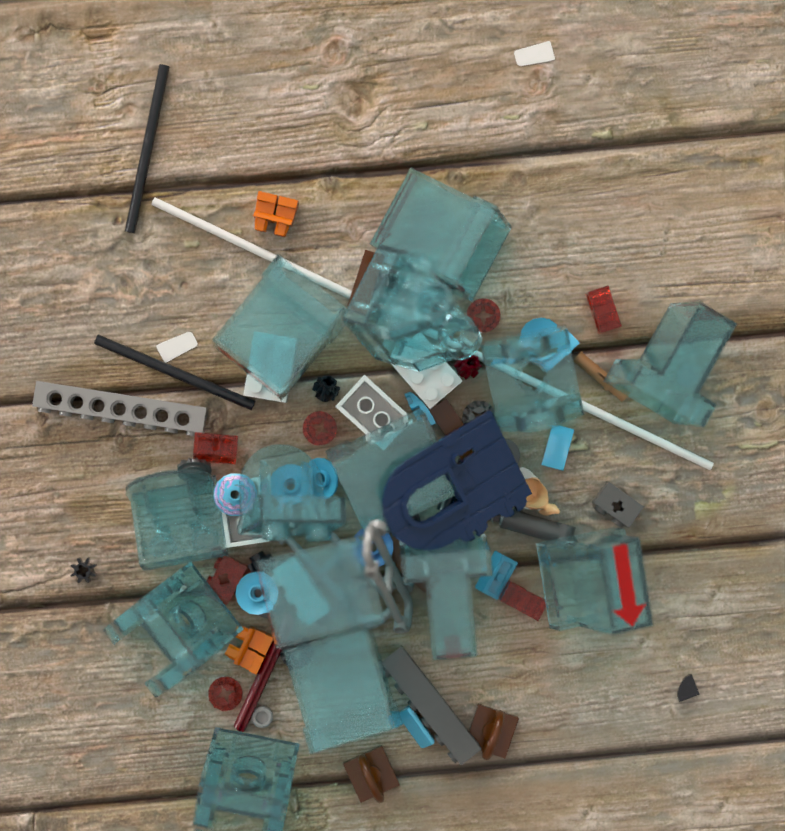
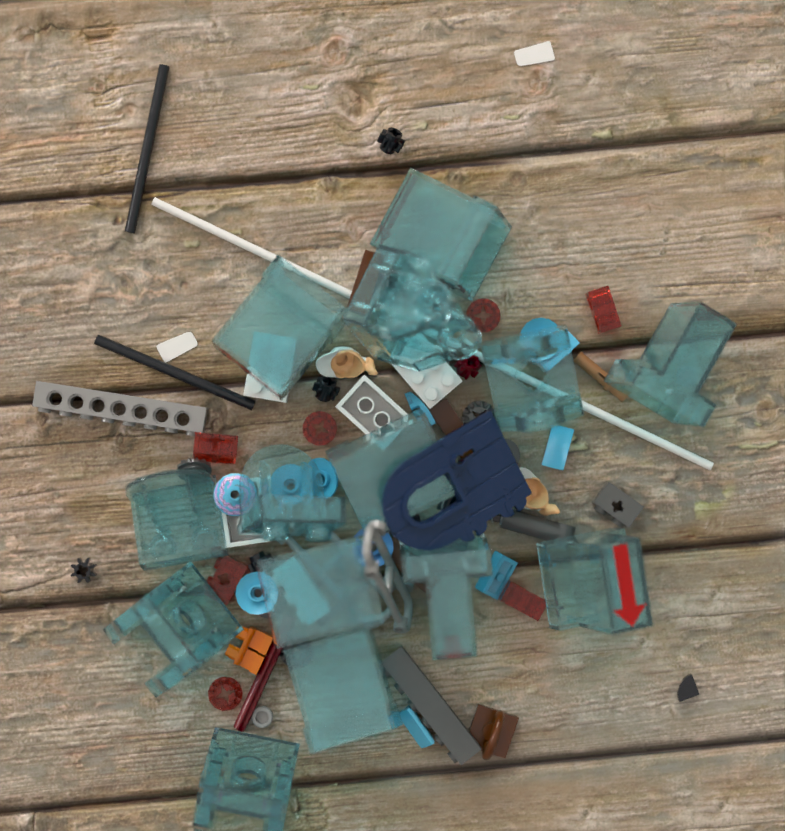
(265, 212): orange hips -> none
(344, 363): none -> light nougat hair
(371, 774): reddish brown tile -> none
(391, 140): none -> black gear

